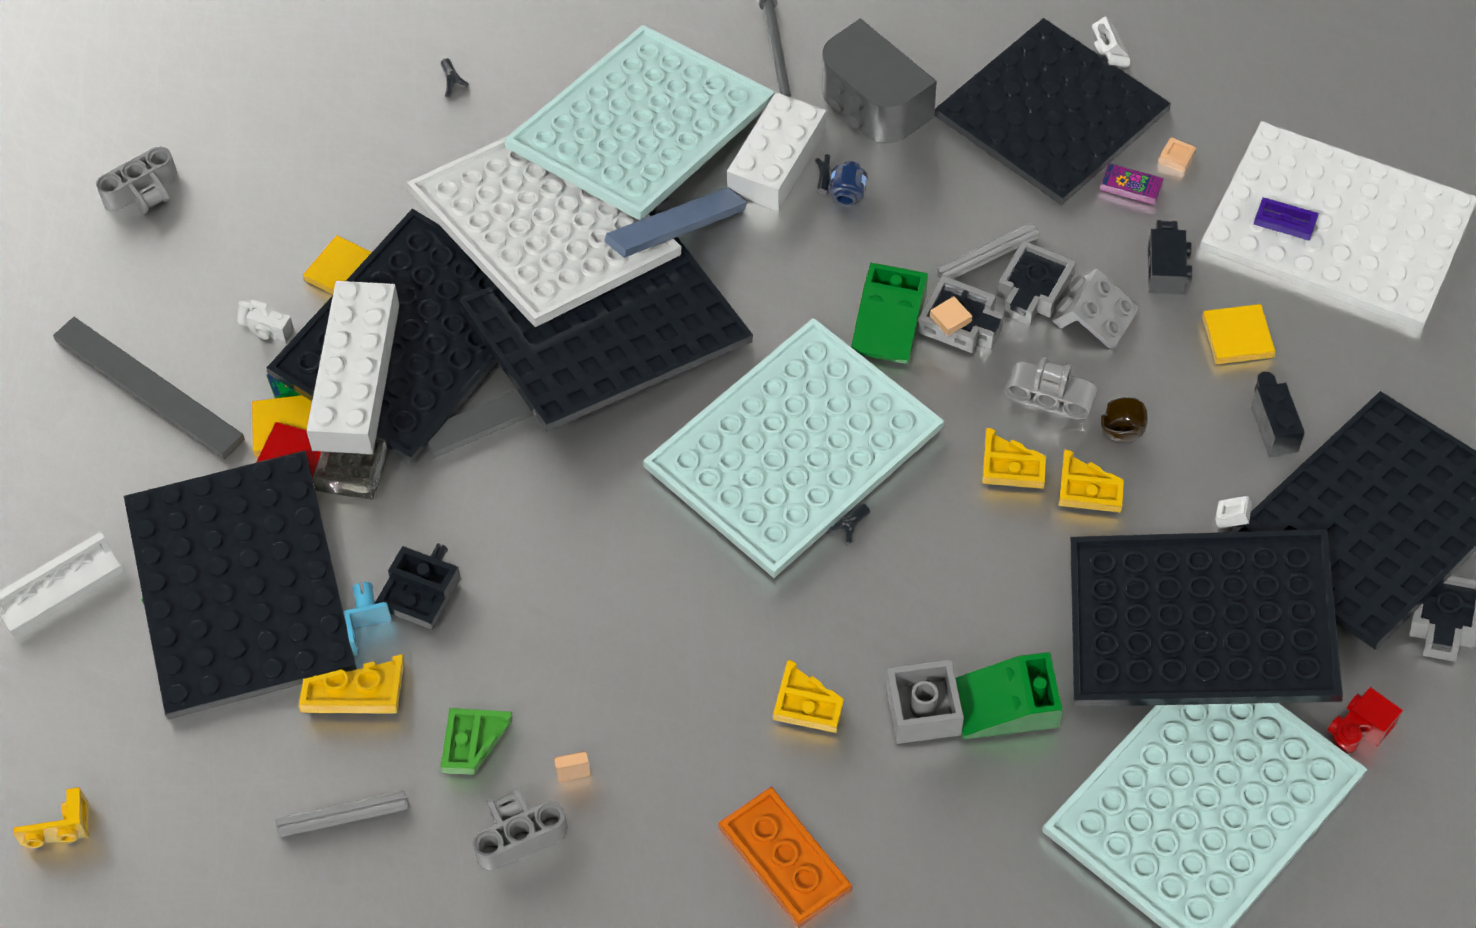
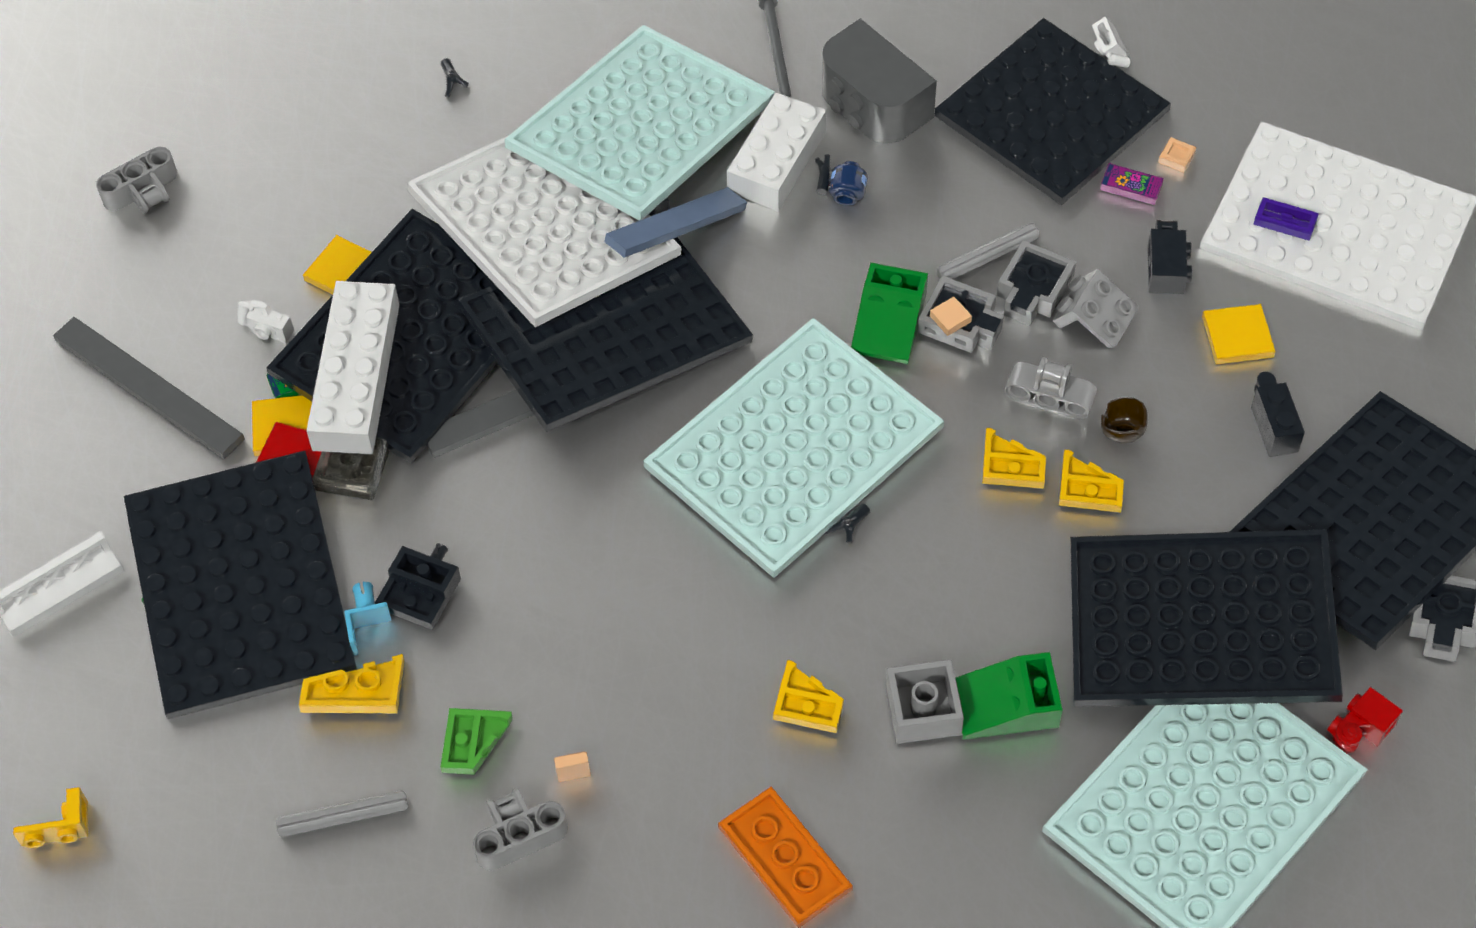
(1233, 512): white tile -> none

